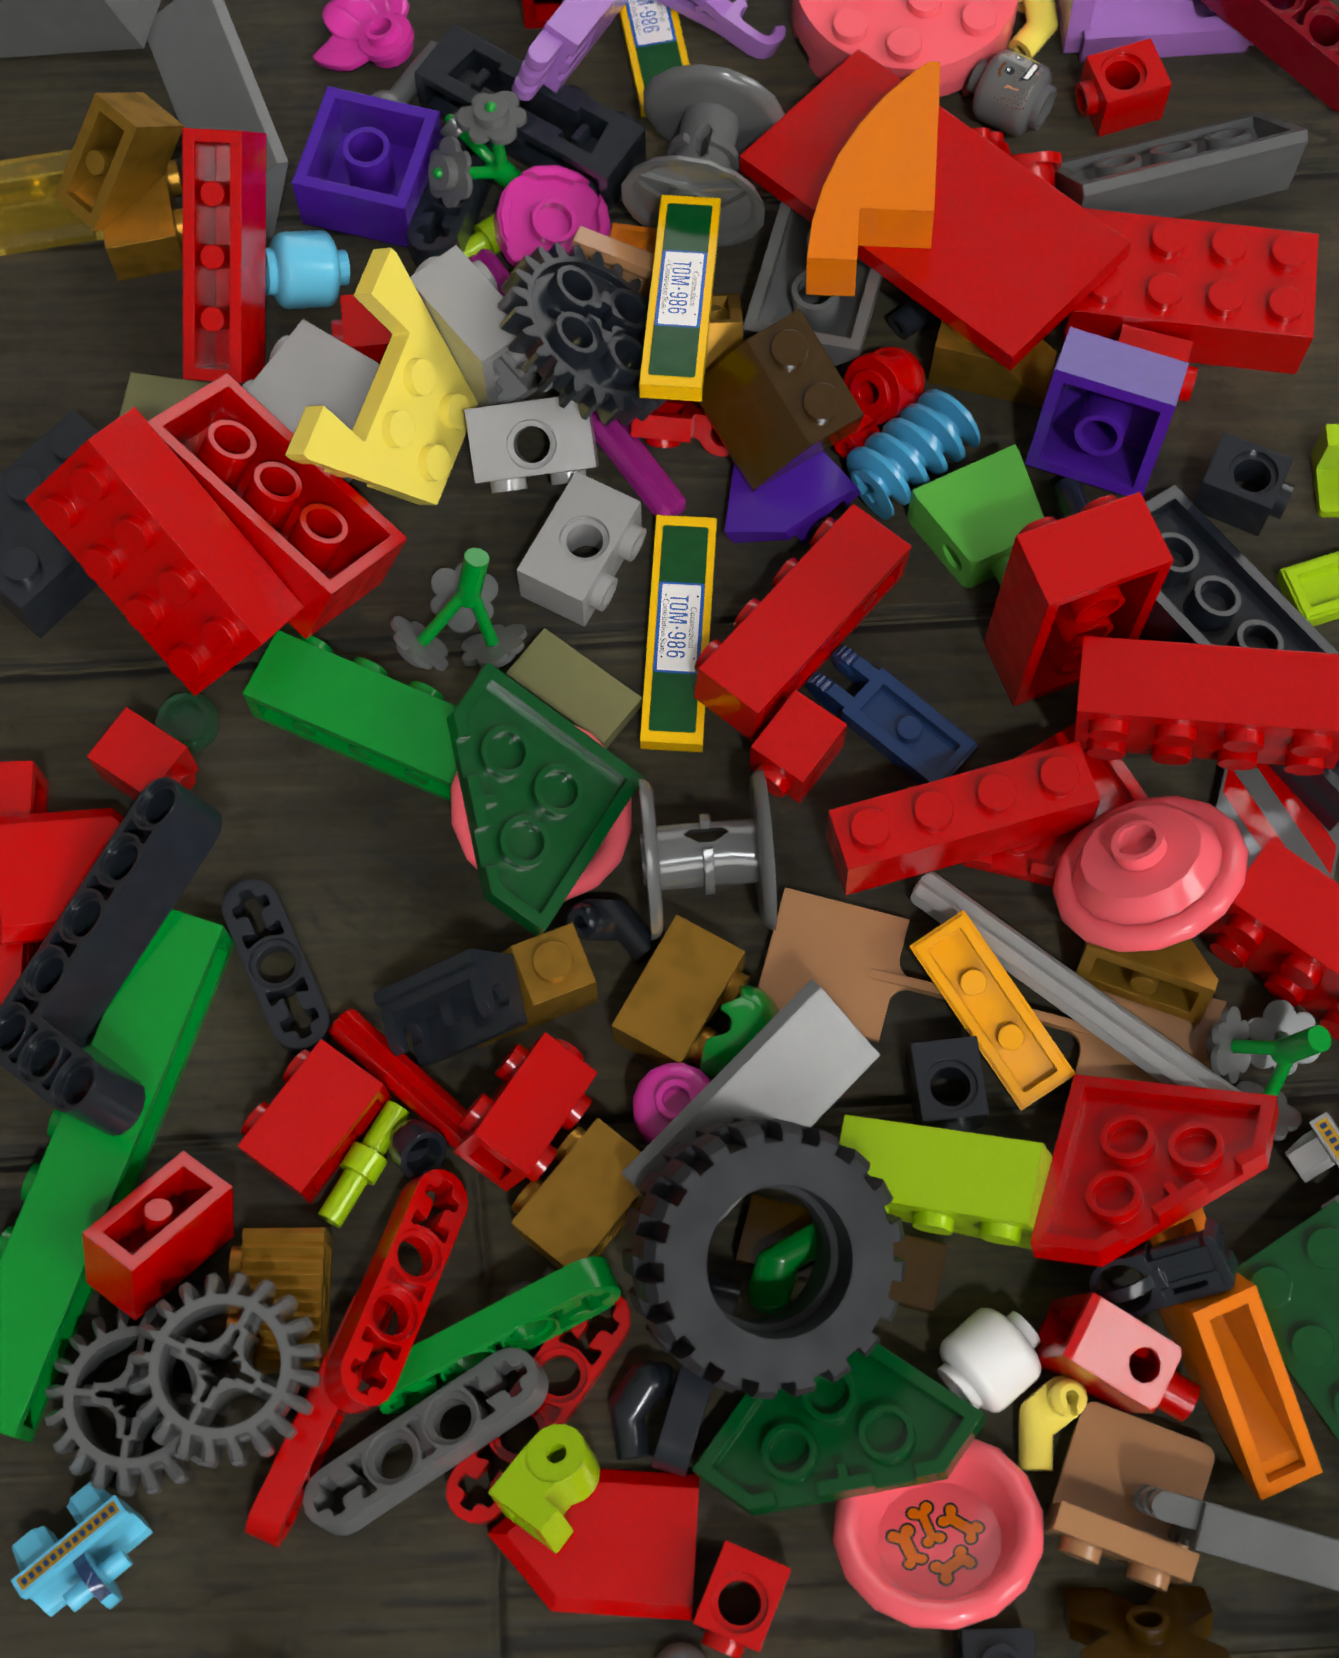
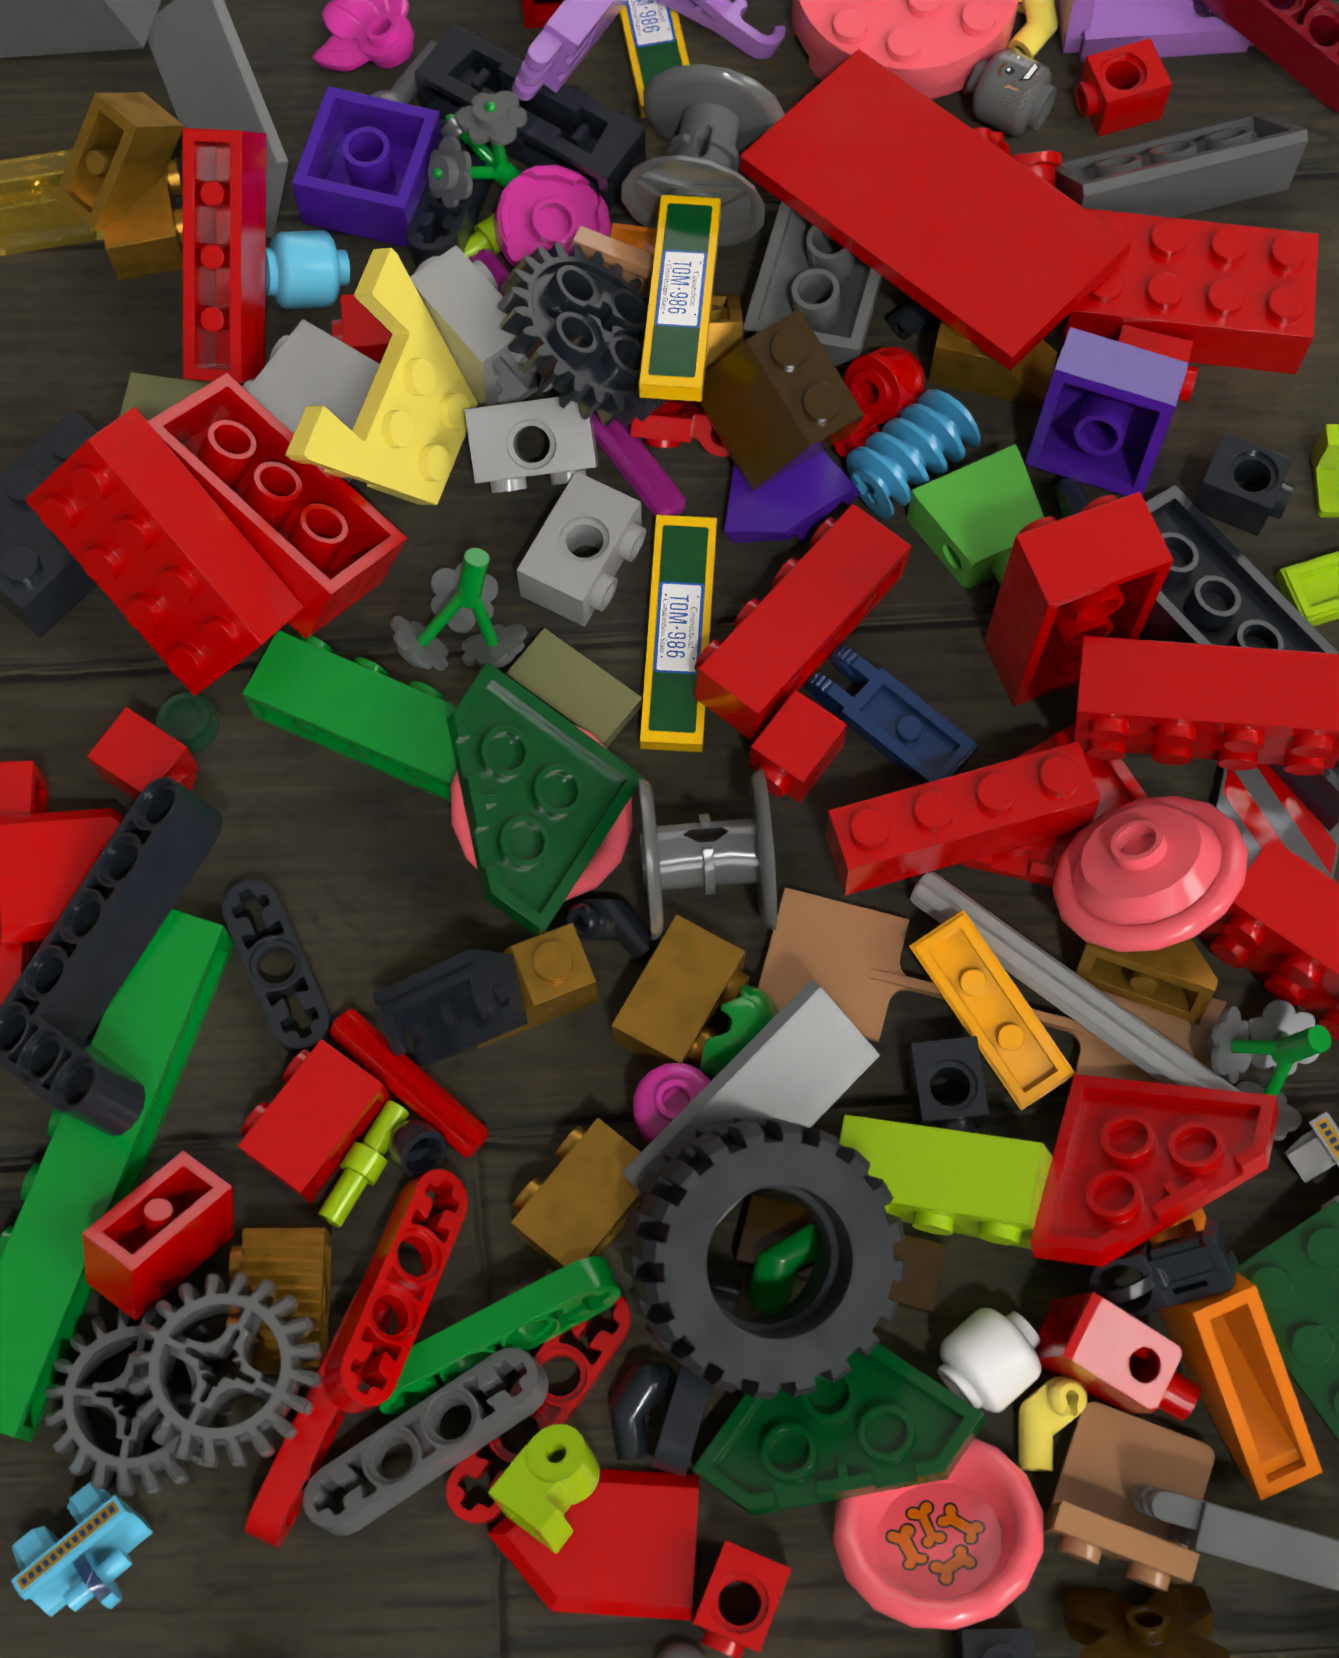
(514, 1128): red brick -> none
(879, 185): orange slope -> none

